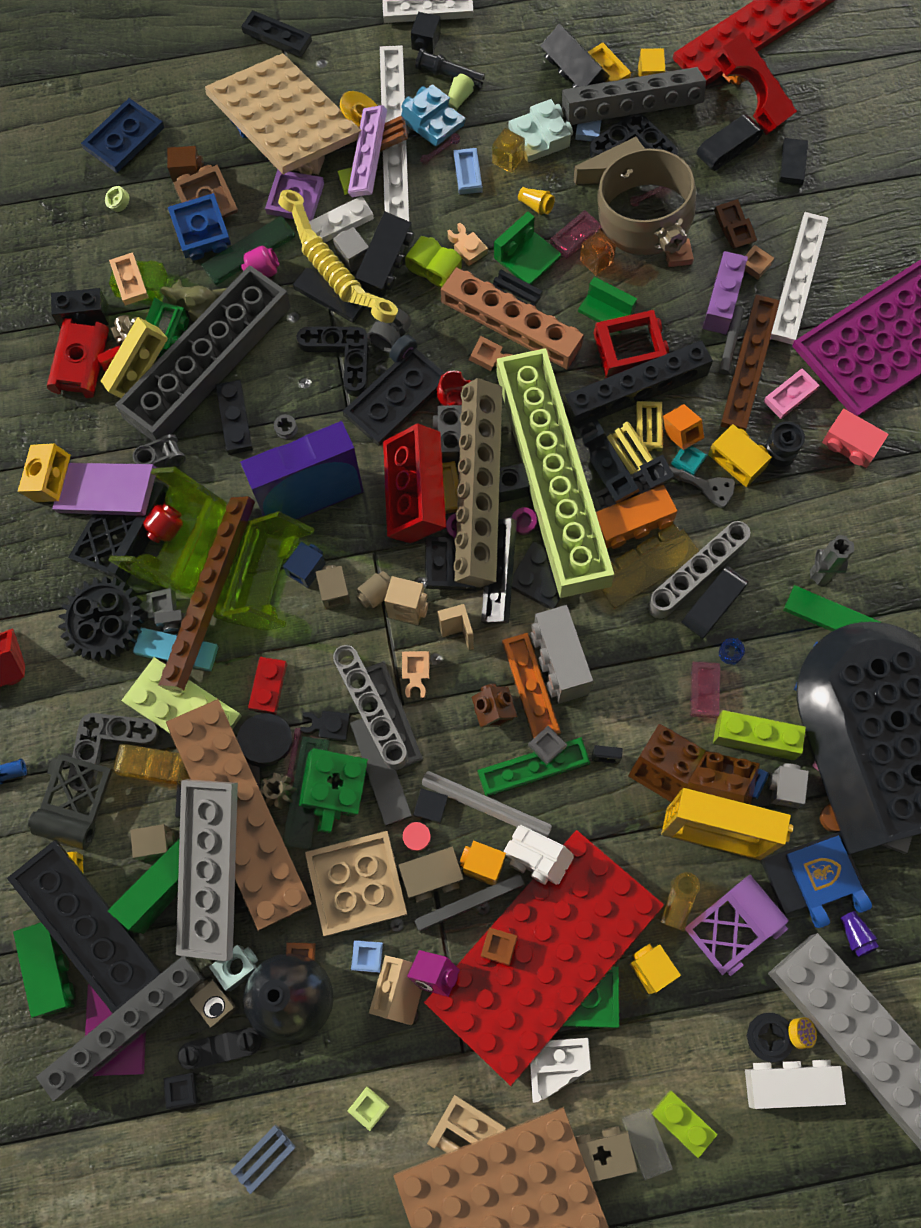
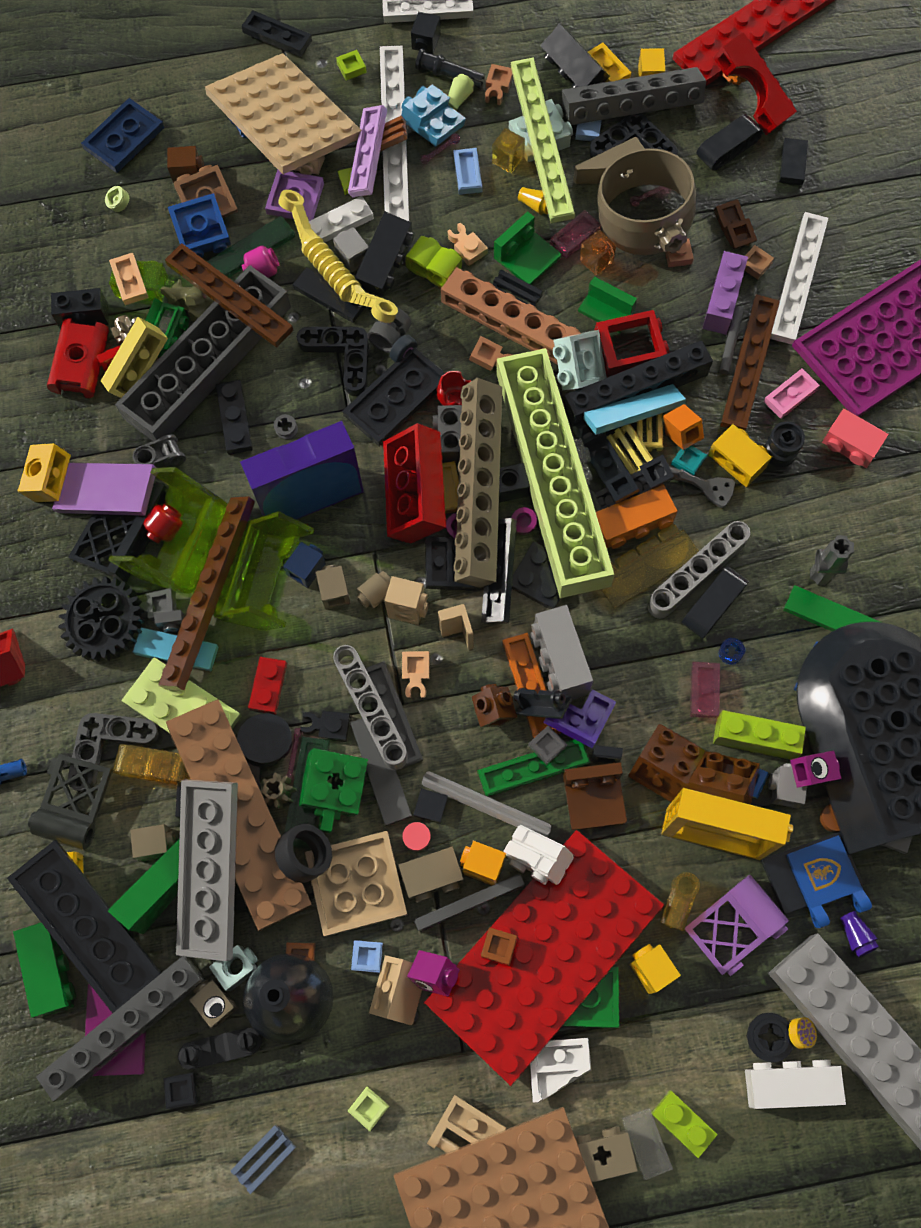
(229, 295): none -> reddish brown plate
(288, 862): none -> black tyre
(351, 65): none -> lime plate
(352, 105): yellow dish -> none
(497, 82): none -> nougat plate
(542, 140): none -> yellowish green tile
(542, 704): none -> black hinge
(579, 360): none -> light aqua plate
(587, 722): none -> dark purple plate
(595, 796): none -> reddish brown bracket
(634, 409): none -> medium azure tile
(815, 769): none -> magenta brick

